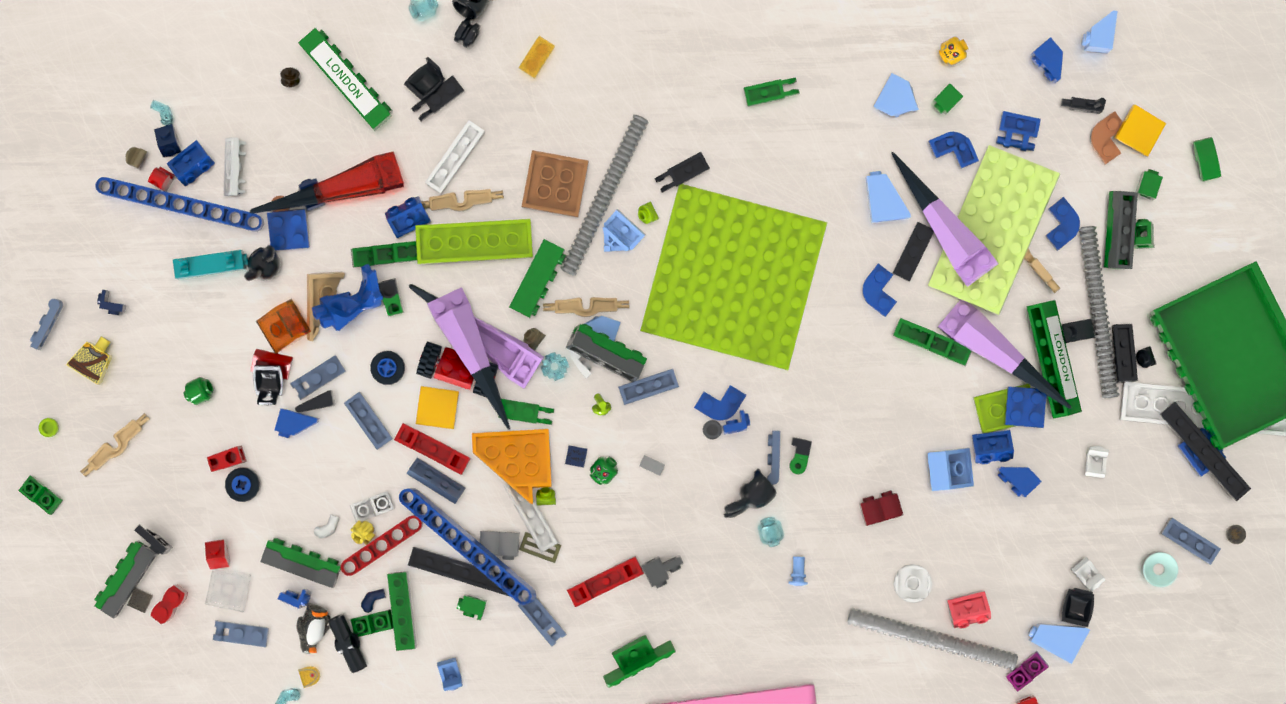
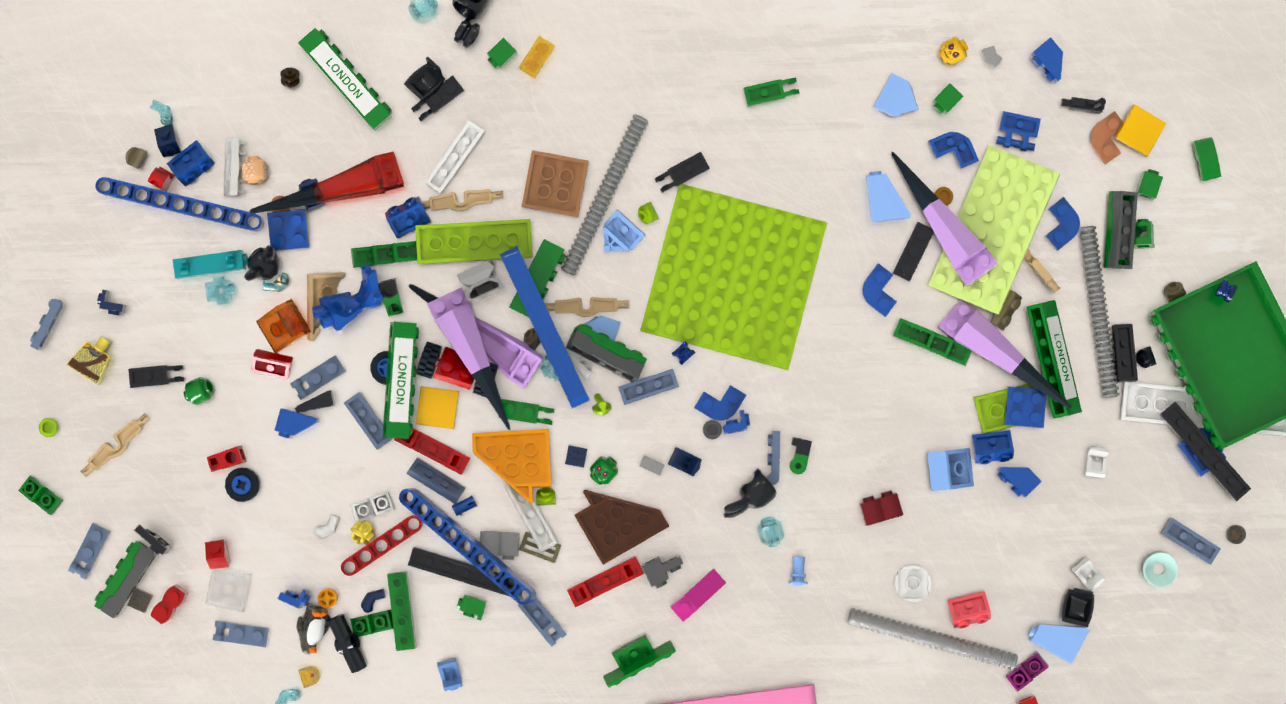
(89, 550): none -> sand blue plate
(153, 376): none -> black hinge
(212, 290): none -> clear light blue brick
(254, 170): none -> light nougat head
(267, 382): black piece -> none
(278, 285): none -> clear light blue arm
(300, 563): piece -> none
(324, 598): none -> light orange wheel
(400, 380): none -> brick
(464, 505): none -> blue pin
(480, 281): none -> light grey piece
(501, 54): none -> green brick
(544, 327): none -> blue beam
(617, 524): none -> reddish brown wing
(683, 353): none -> clear blue wheel
(685, 461): none -> dark blue bracket
(698, 595): none -> dark pink slope
(944, 195): none -> pearl gold plate
(991, 57): none -> light grey piece
(1011, 304): none -> dark tan plate
(1078, 330): black brick -> none
(1101, 35): light blue slope -> none
(1174, 291): none -> dark tan plate
(1226, 291): none -> clear blue wheel

